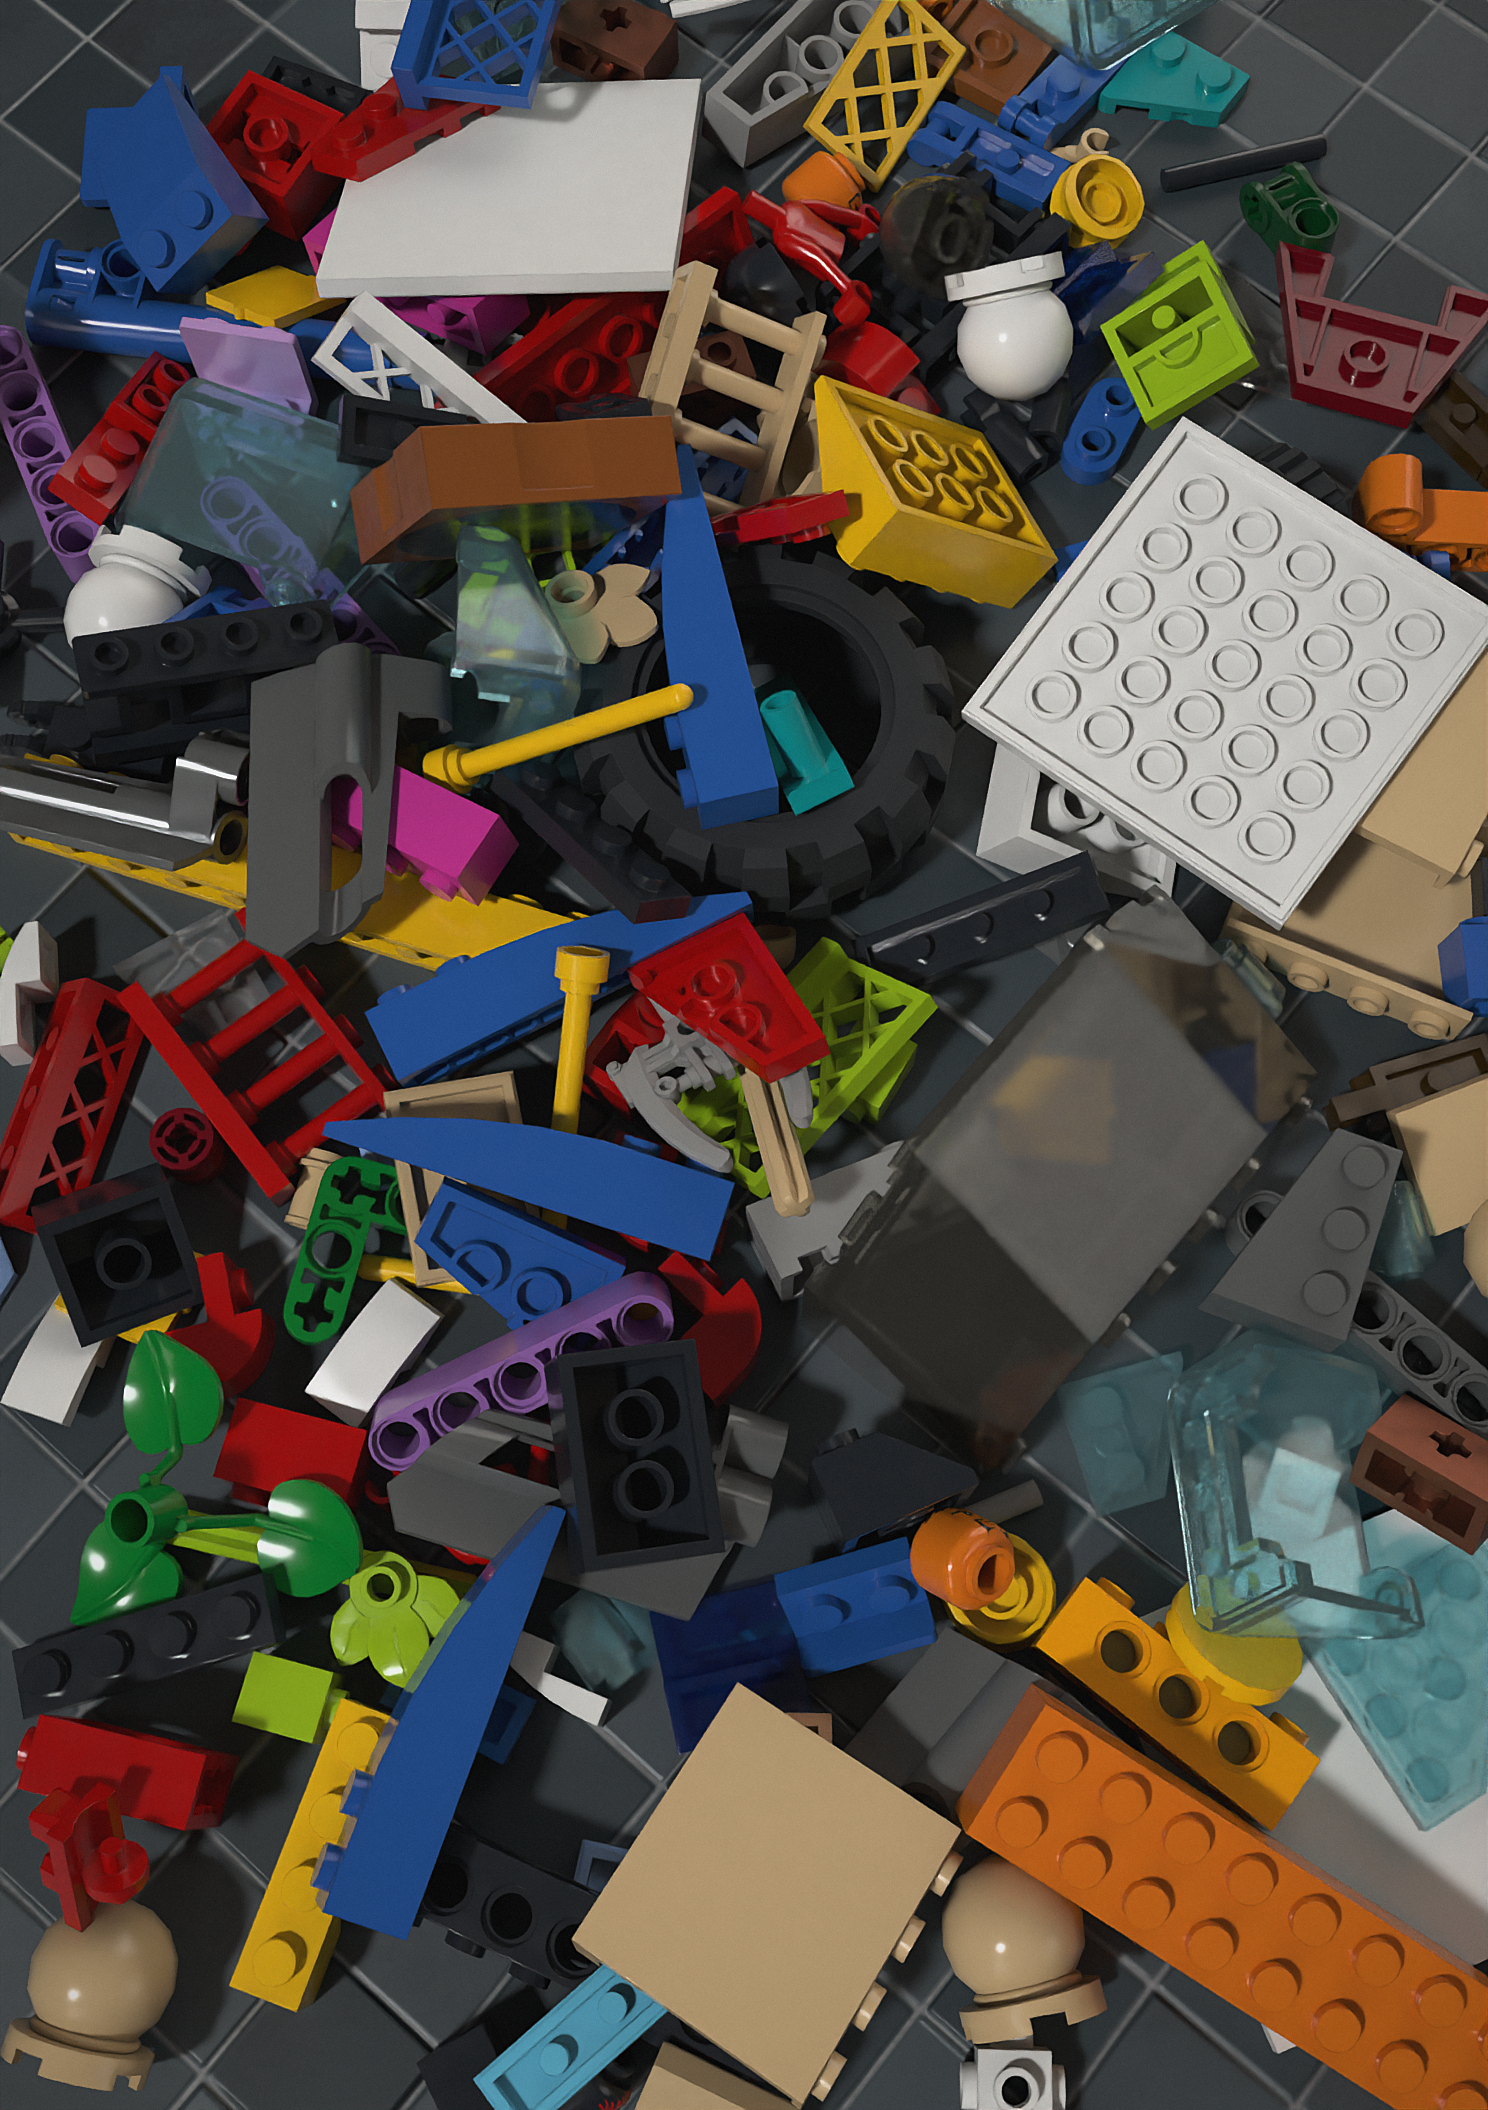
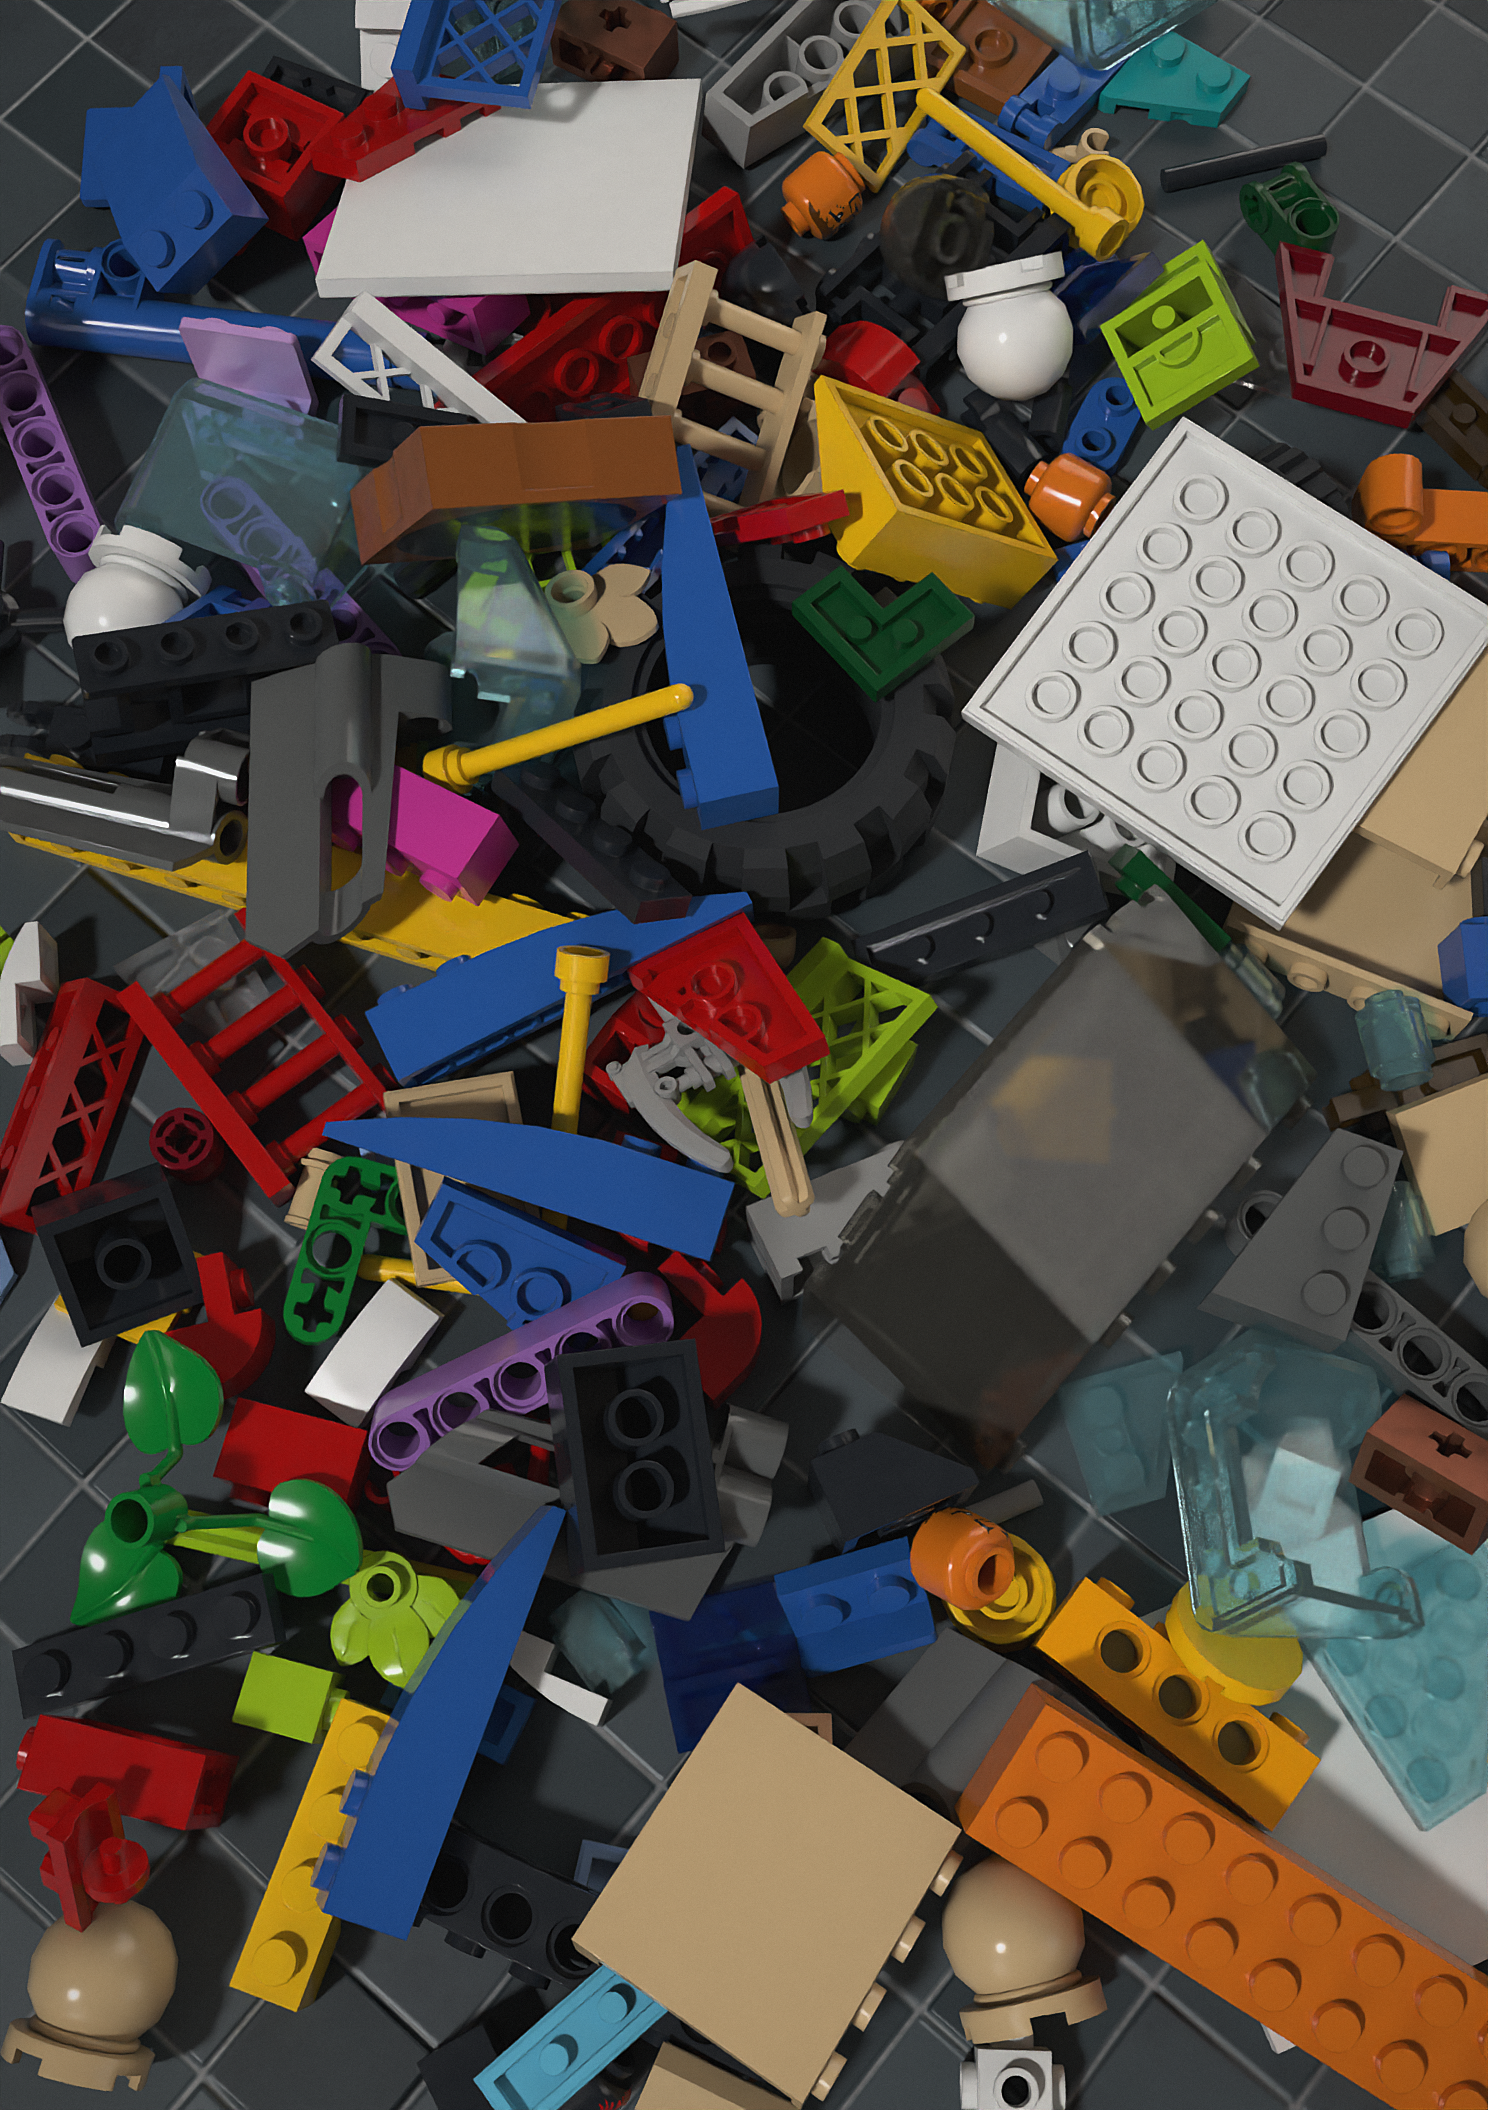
(107, 460): red slope -> none
(272, 297): yellow piece -> none
(799, 748): teal piece -> none
(816, 246): red piece -> none
(876, 643): none -> dark green plate
(1069, 497): none -> orange head
(1098, 229): none -> yellow piece
(1140, 873): none -> dark green plate
(1395, 1040): none -> clear light blue brick

